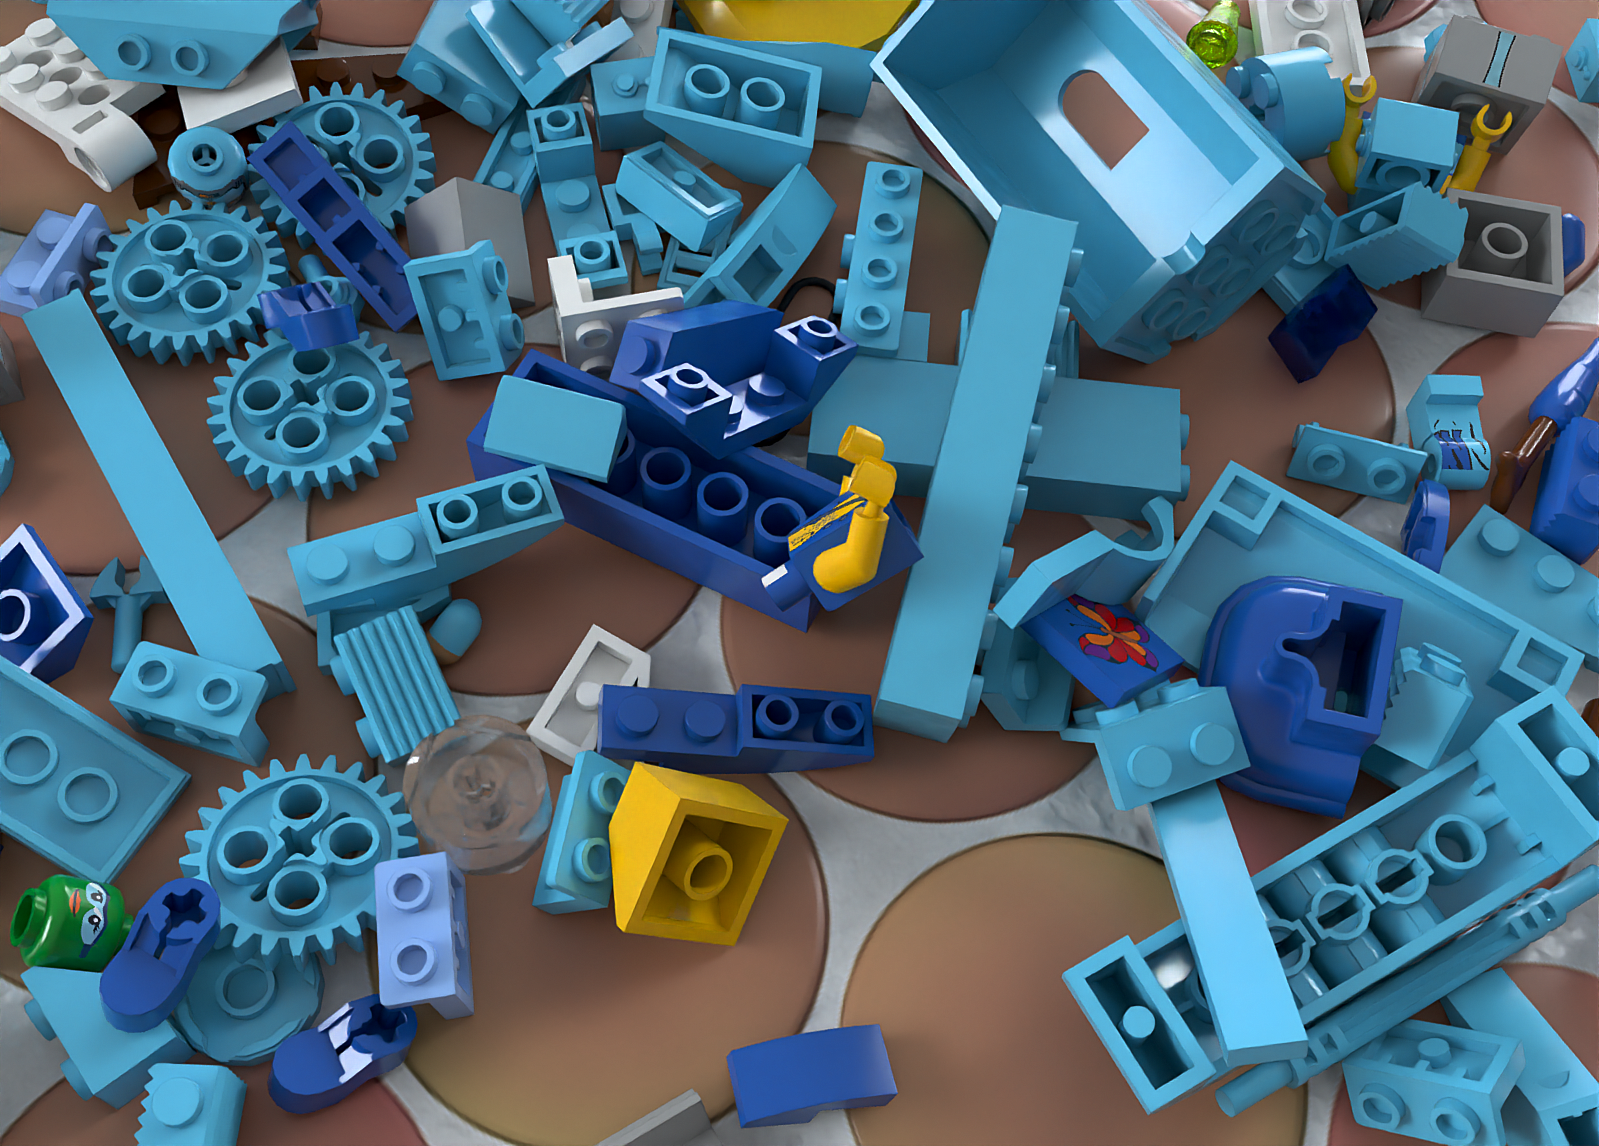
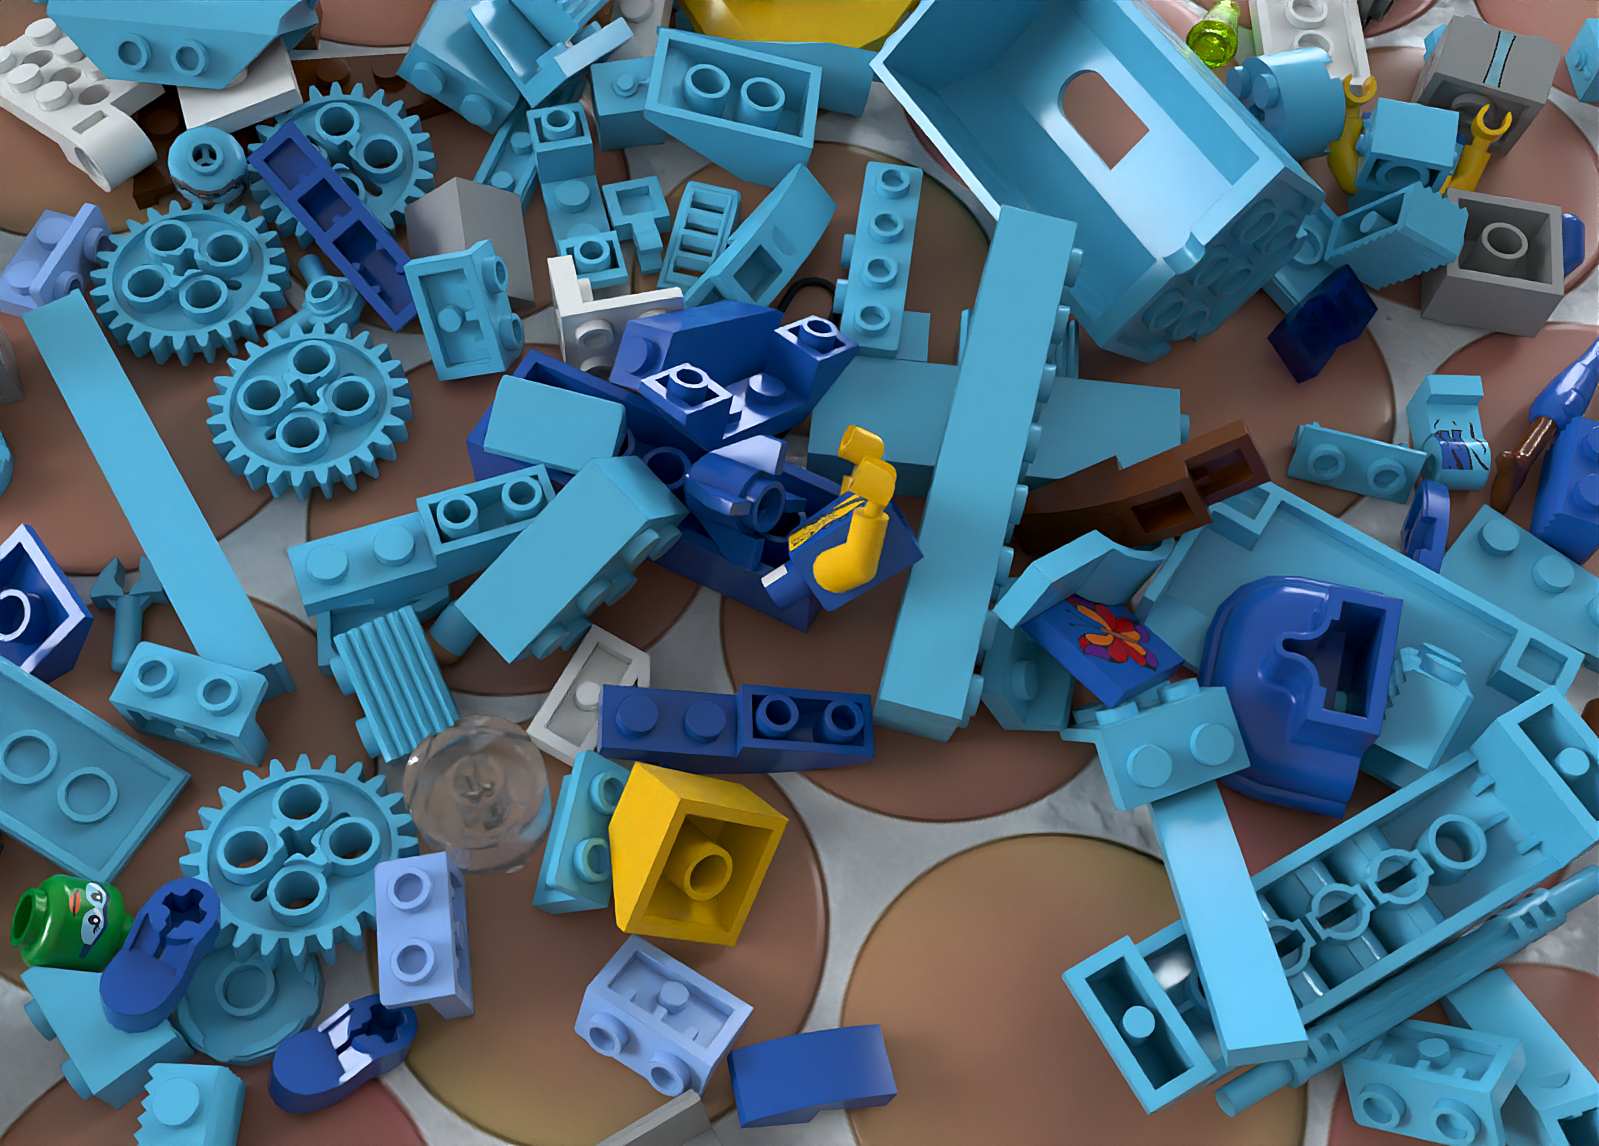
(308, 316): blue piece -> none
(574, 558): none -> medium azure brick
(660, 1018): none -> light blue bracket
(676, 195): medium azure slope -> none
(737, 495): none -> blue brick
(1147, 499): none -> reddish brown slope

